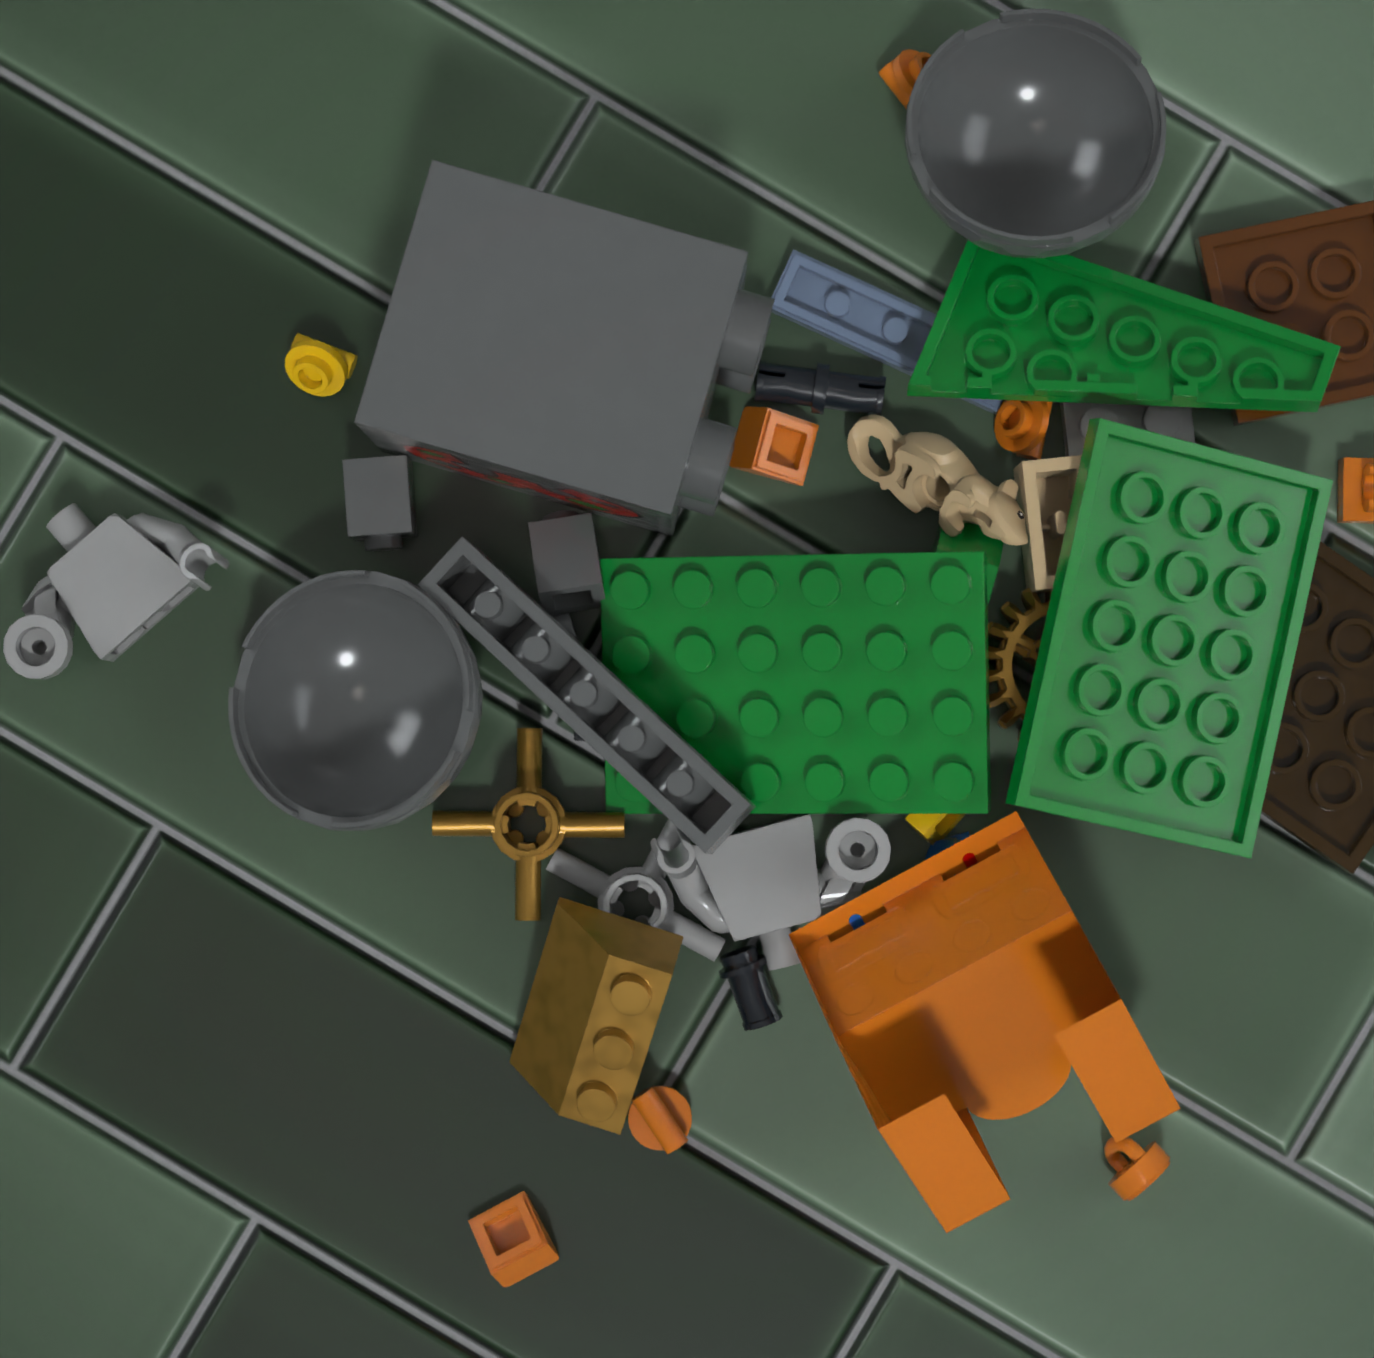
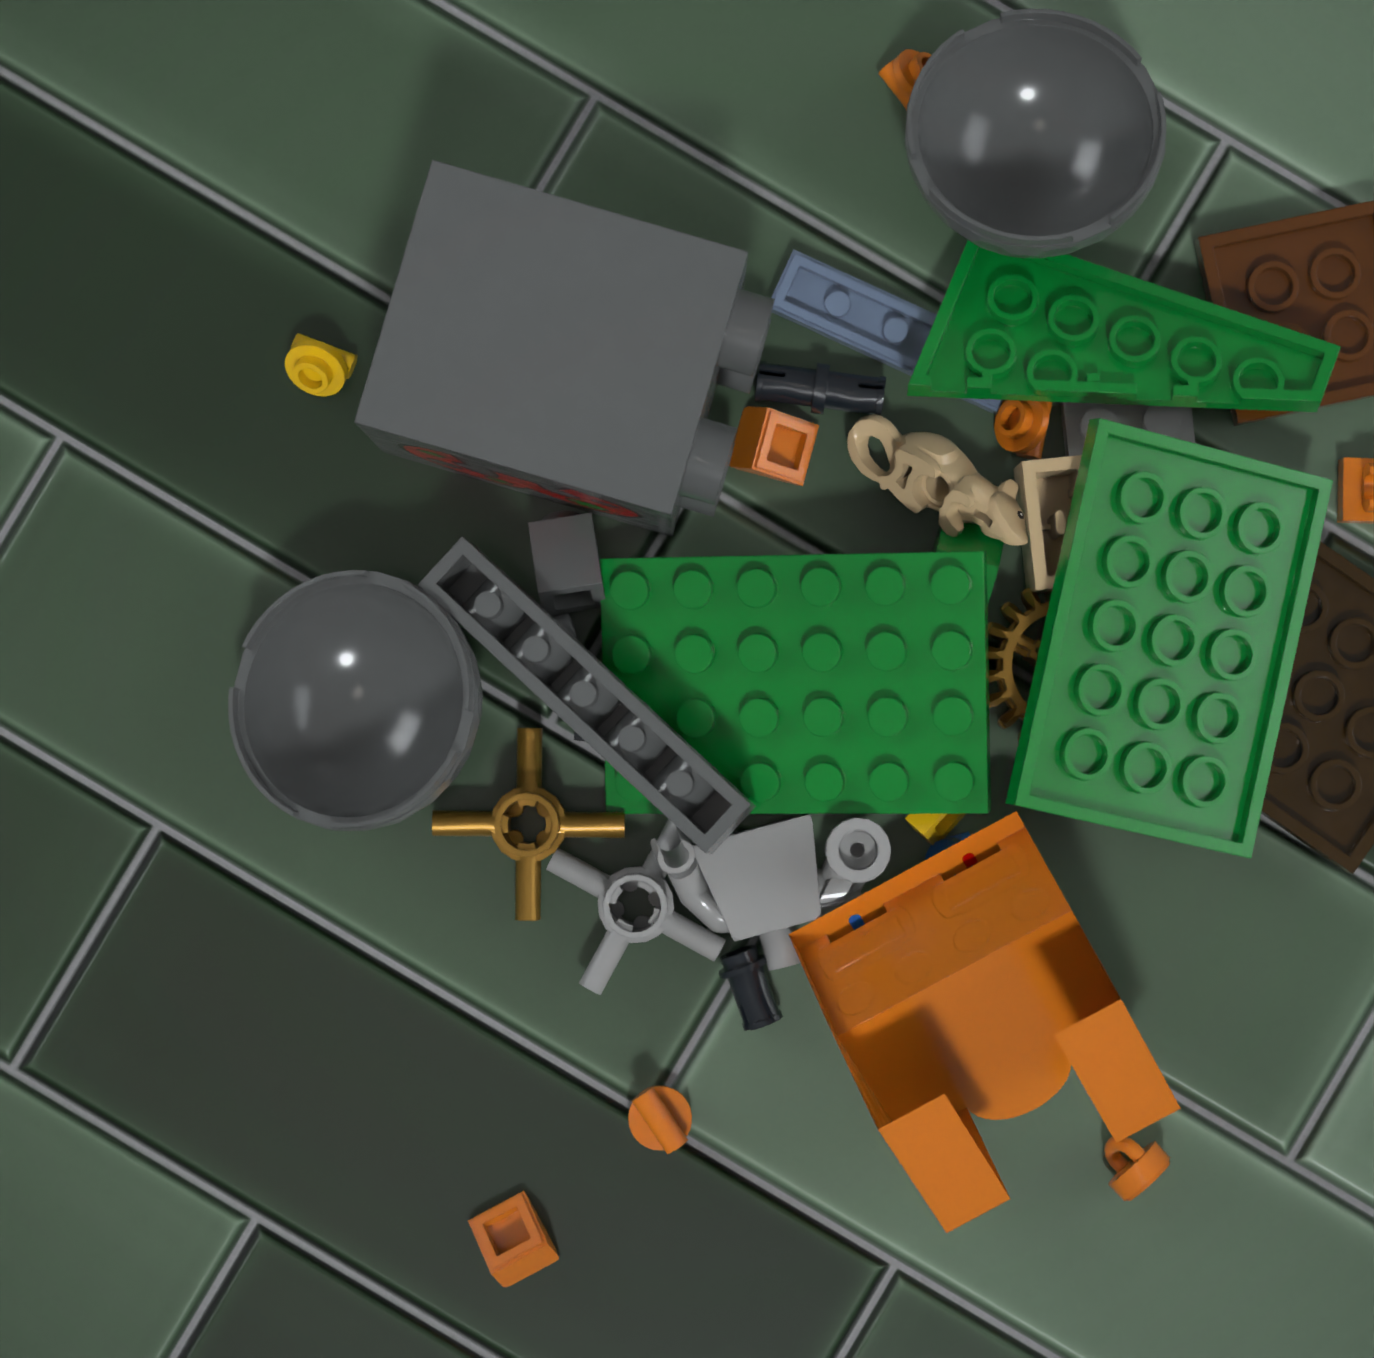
(111, 583): light grey torso -> none
(380, 501): dark grey brick -> none
(593, 1012): pearl gold slope -> none

